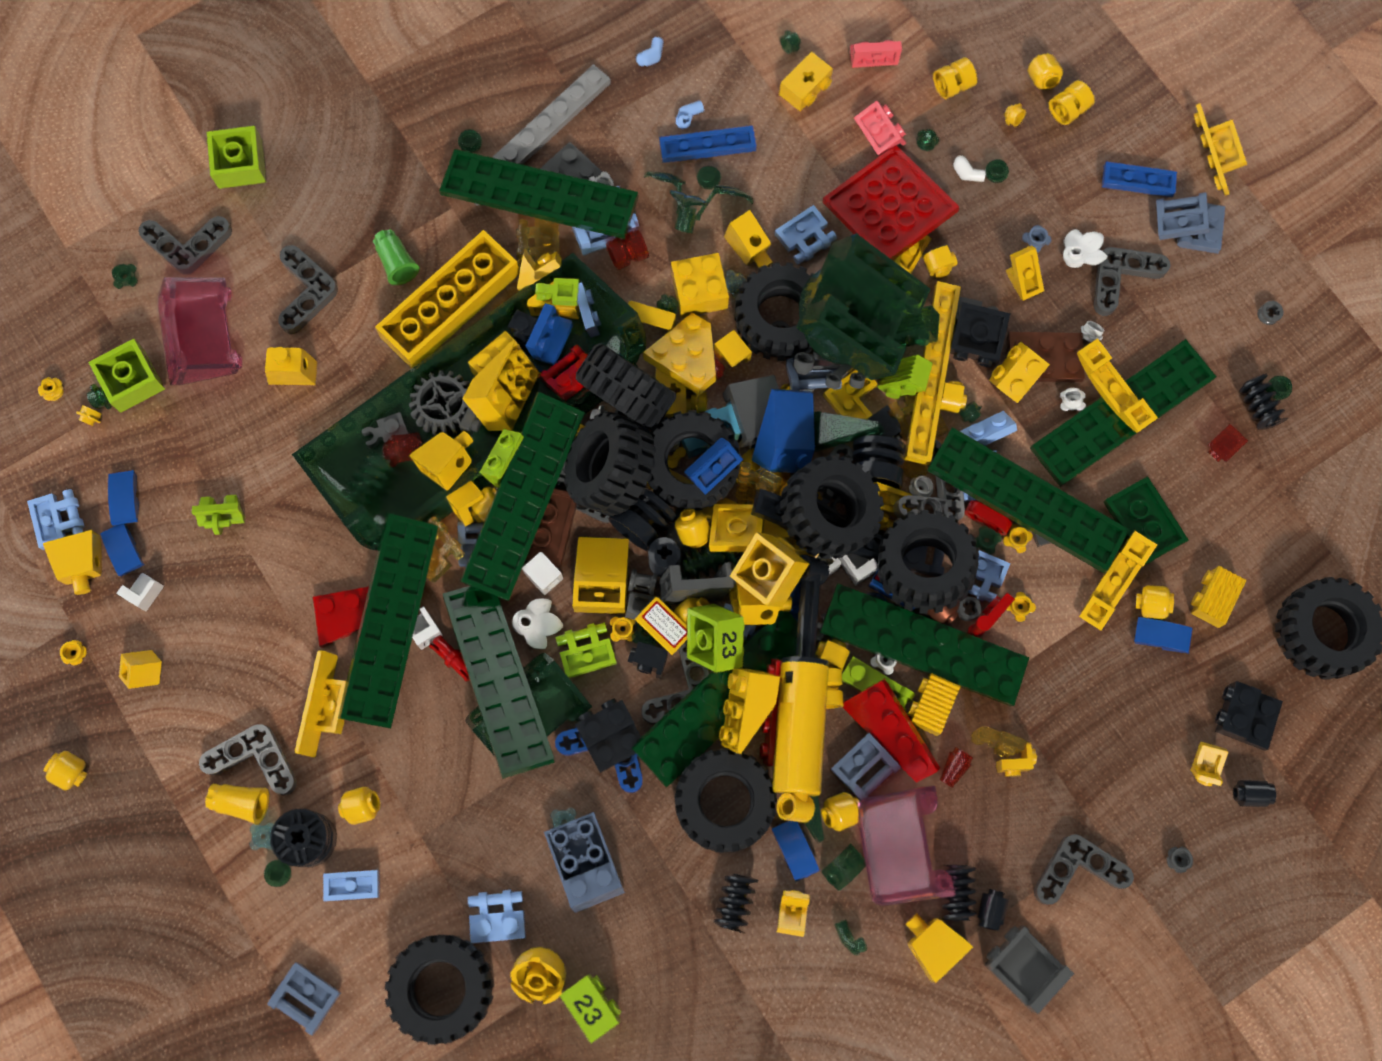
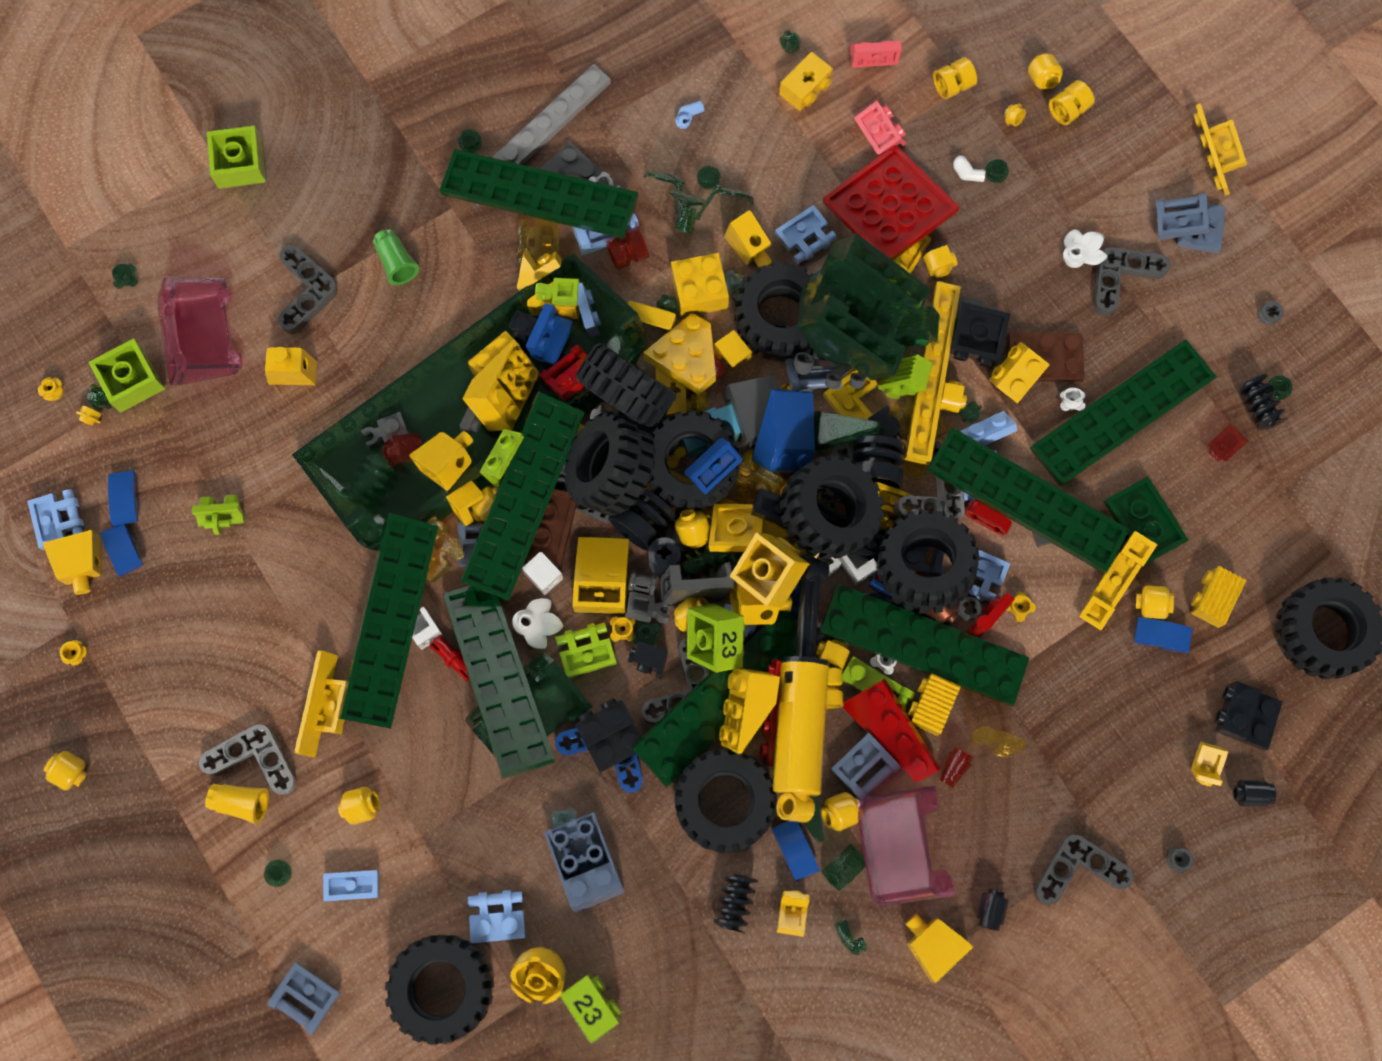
(140, 669): yellow panel -> none
(142, 592): white panel -> none
(188, 250): dark grey beam -> none
(257, 831): clear light blue plate -> none
(316, 830): black wheel -> none
(338, 614): red wing -> none
(435, 384): dark grey gear -> none
(448, 299): yellow brick -> none
(651, 55): light blue arm -> none
(663, 625): slope -> none
(707, 144): blue plate -> none
(923, 482): white plate -> none
(927, 139): clear green plate -> none
(960, 903): black piece -> none
(992, 535): clear green plate -> none
(1013, 767): yellow bracket -> none
(1024, 535): yellow plate -> none
(1025, 273): yellow slope -> none
(1027, 969): dark grey panel -> none
(1039, 232): sand blue plate -> none
(1092, 331): white plate -> none
(1113, 388): yellow slope -> none
(1139, 179): blue plate -> none

